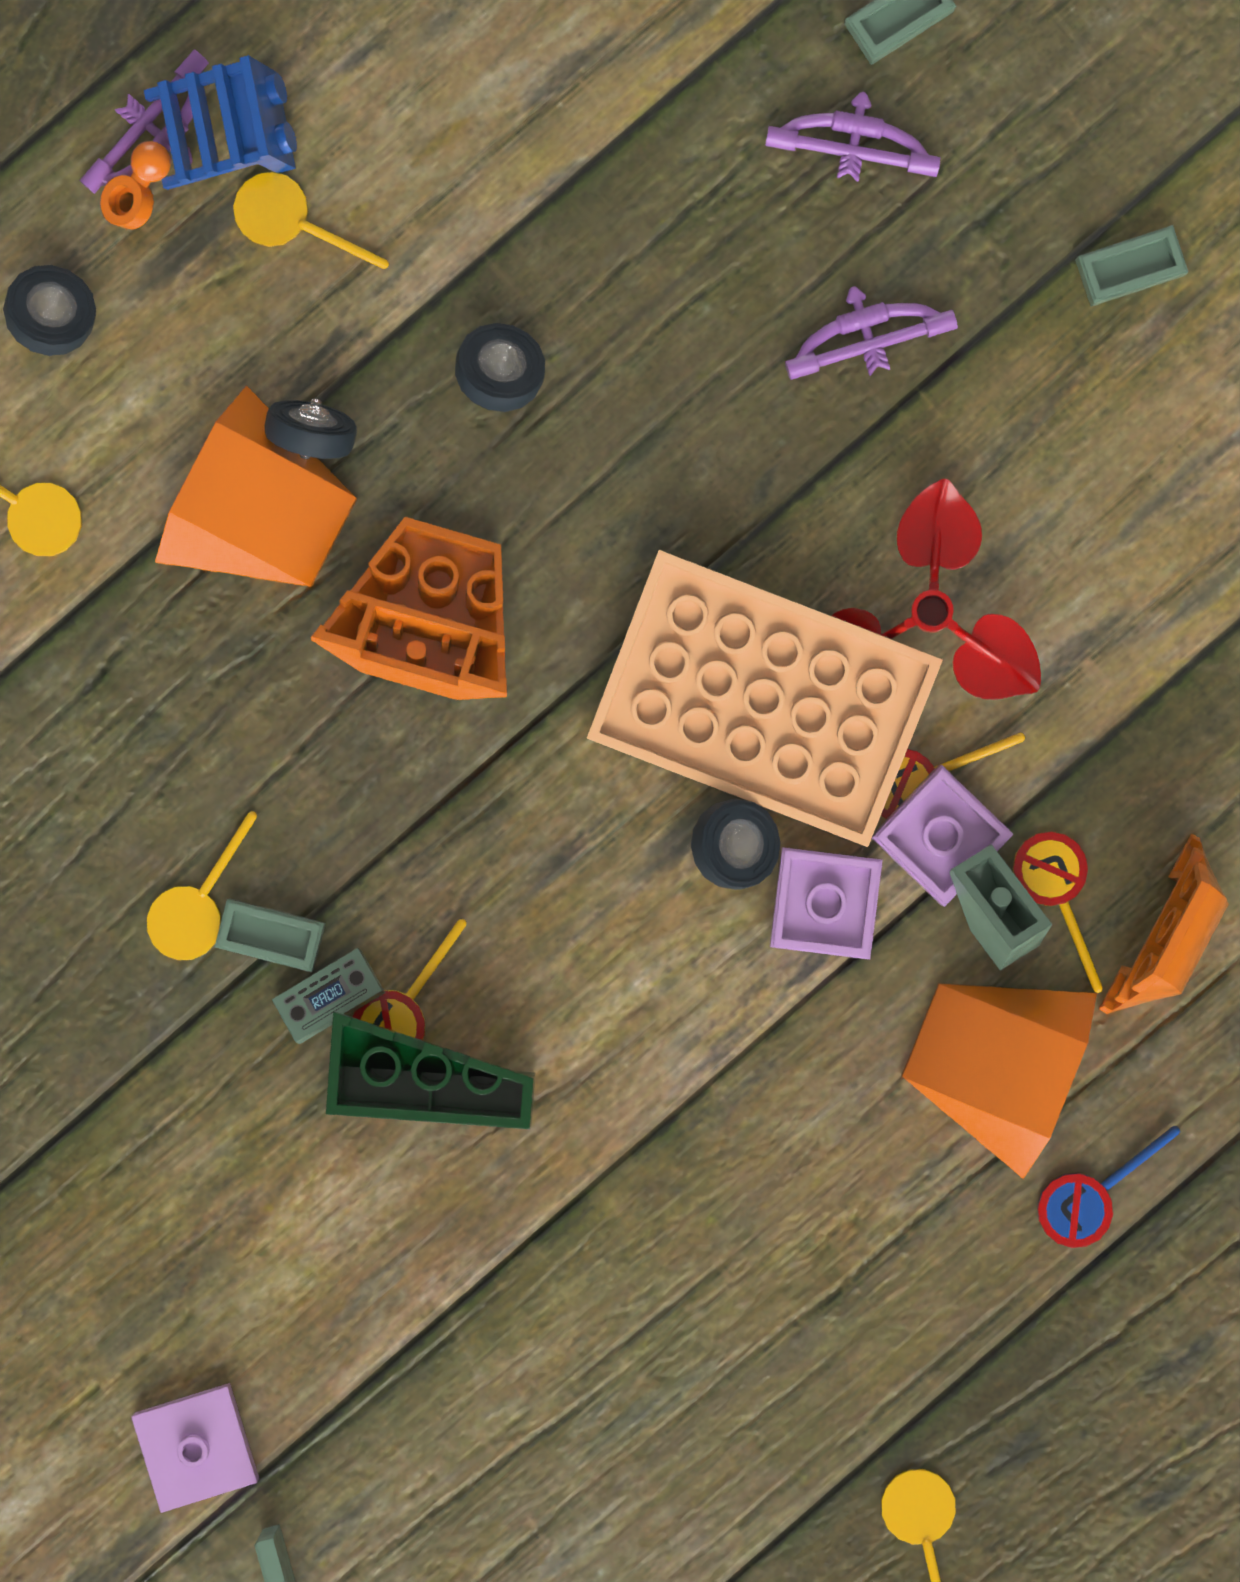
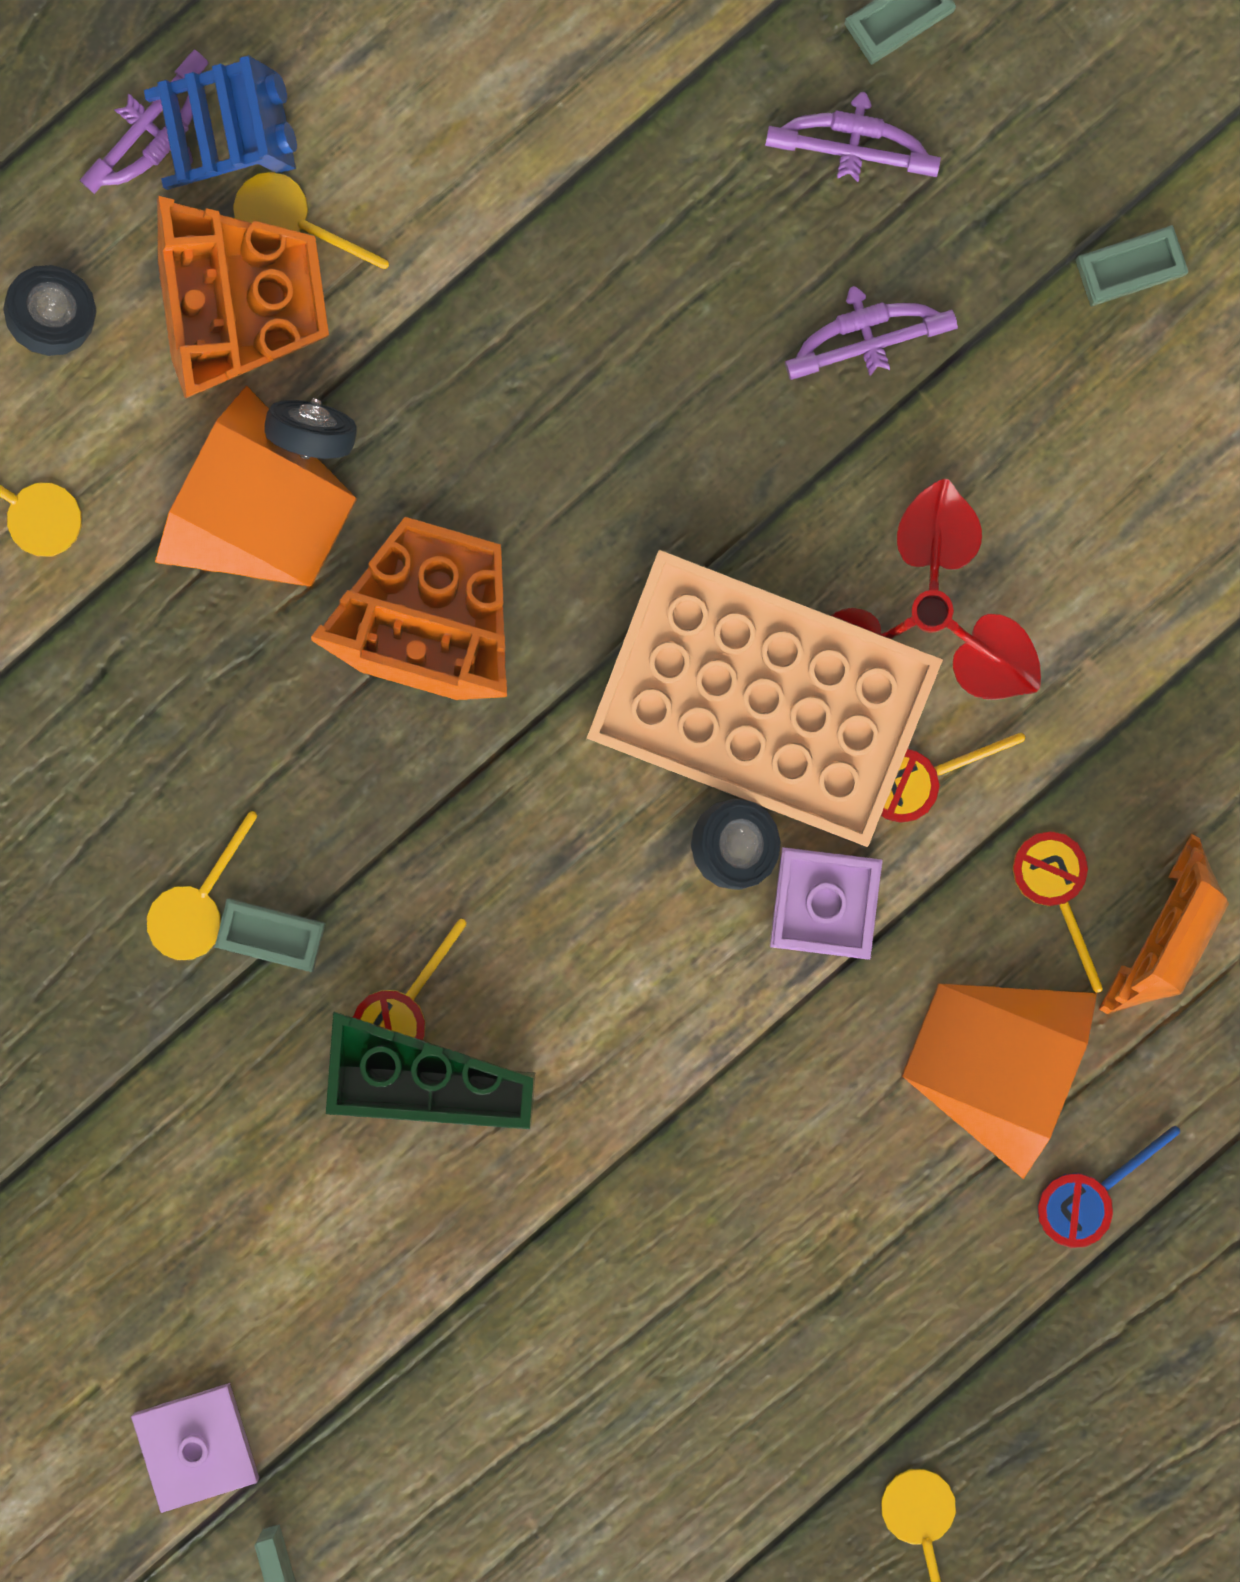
(149, 164): orange plate -> none
(234, 293): none -> orange wedge
(337, 988): sand green tile -> none
(500, 367): black wheel -> none
(938, 831): lavender plate -> none
(998, 907): sand green slope -> none

